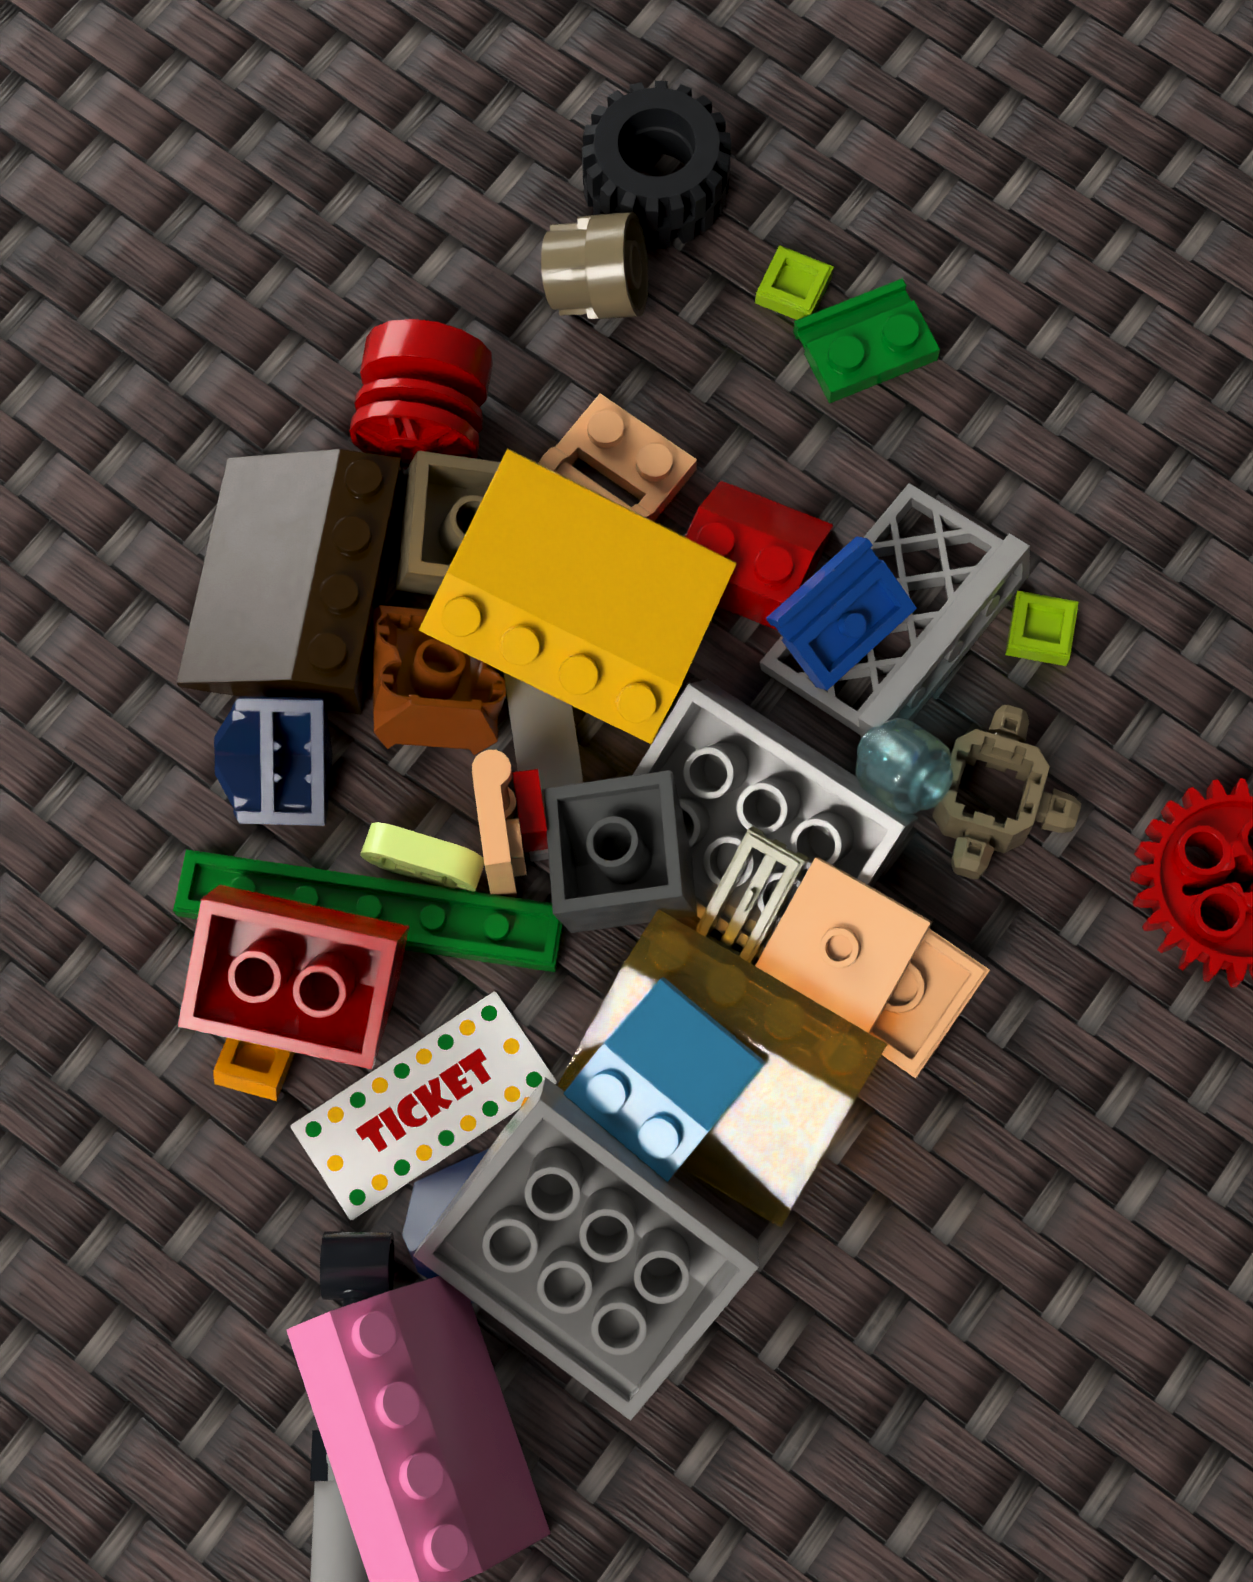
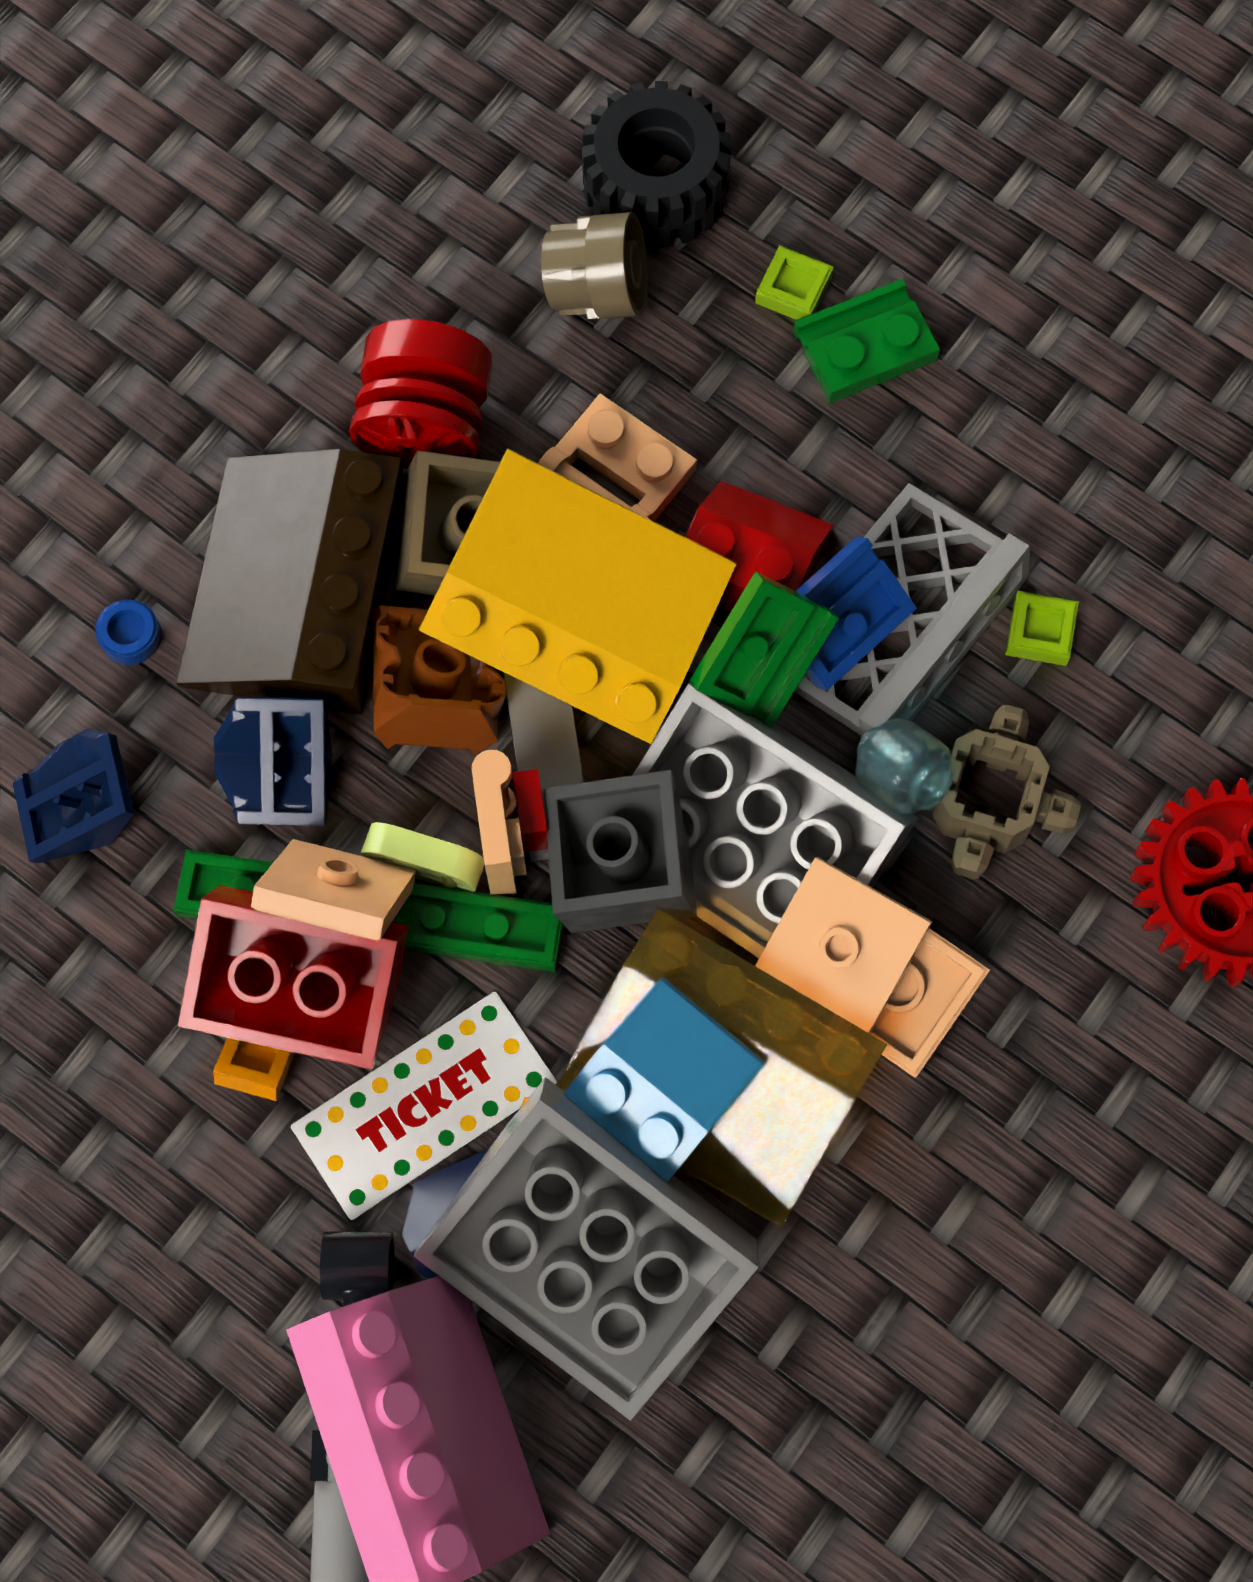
(74, 798): none -> dark blue slope
(128, 632): none -> blue tile
(333, 889): none -> light nougat plate
(763, 649): none -> green plate
(774, 852): tile -> none

